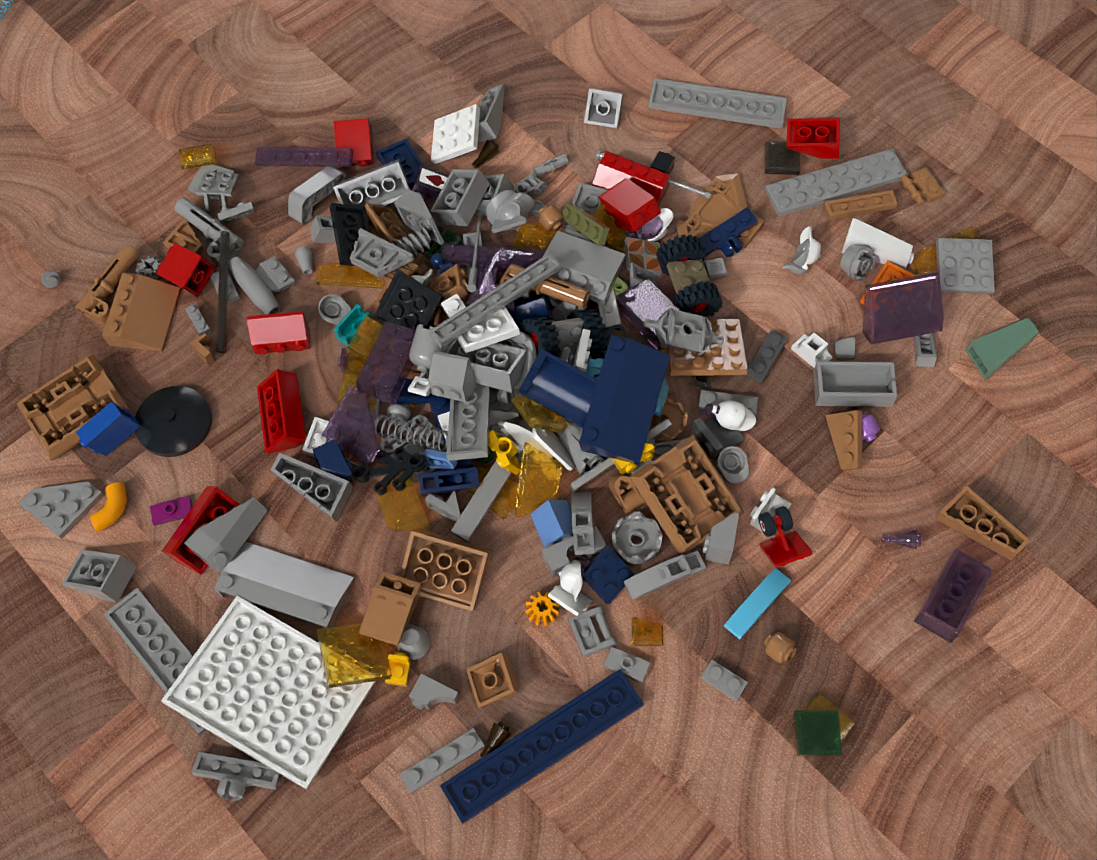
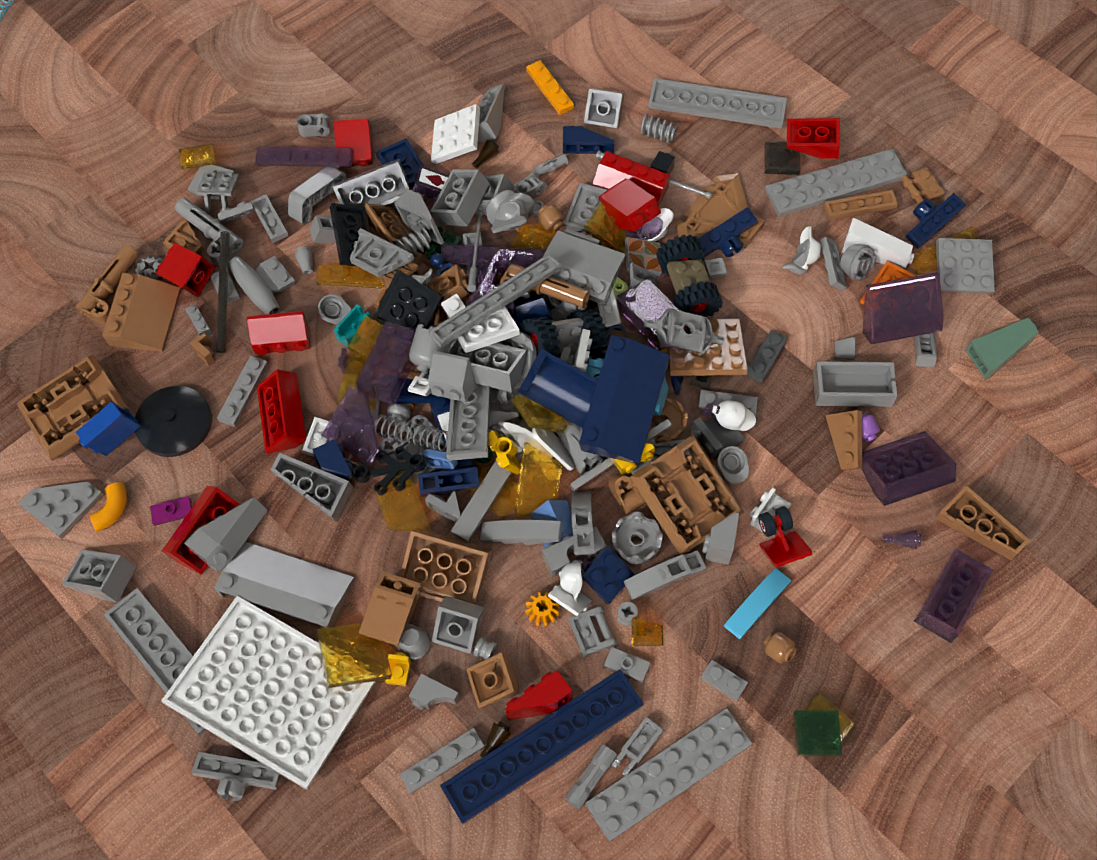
(50, 279): light grey plate -> none
(242, 391): none -> light grey plate
(269, 218): none -> light grey plate
(312, 125): none -> light grey piece
(457, 624): none -> light grey slope
(484, 648): none -> light grey wheel
(522, 531): none -> light grey slope
(540, 699): none -> red slope
(550, 87): none -> light orange plate
(581, 790): none -> light grey axle
(583, 141): none -> dark blue slope
(585, 223): olive plate -> none
(625, 618): none -> light grey wheel
(639, 744): none -> light grey hinge
(658, 129): none -> light grey piece
(667, 774): none -> light grey plate
(677, 383): none -> dark blue slope
(812, 349): white brick -> none
(832, 263): none -> light grey plate
(907, 468): none -> clear purple slope
(933, 218): none -> dark blue plate

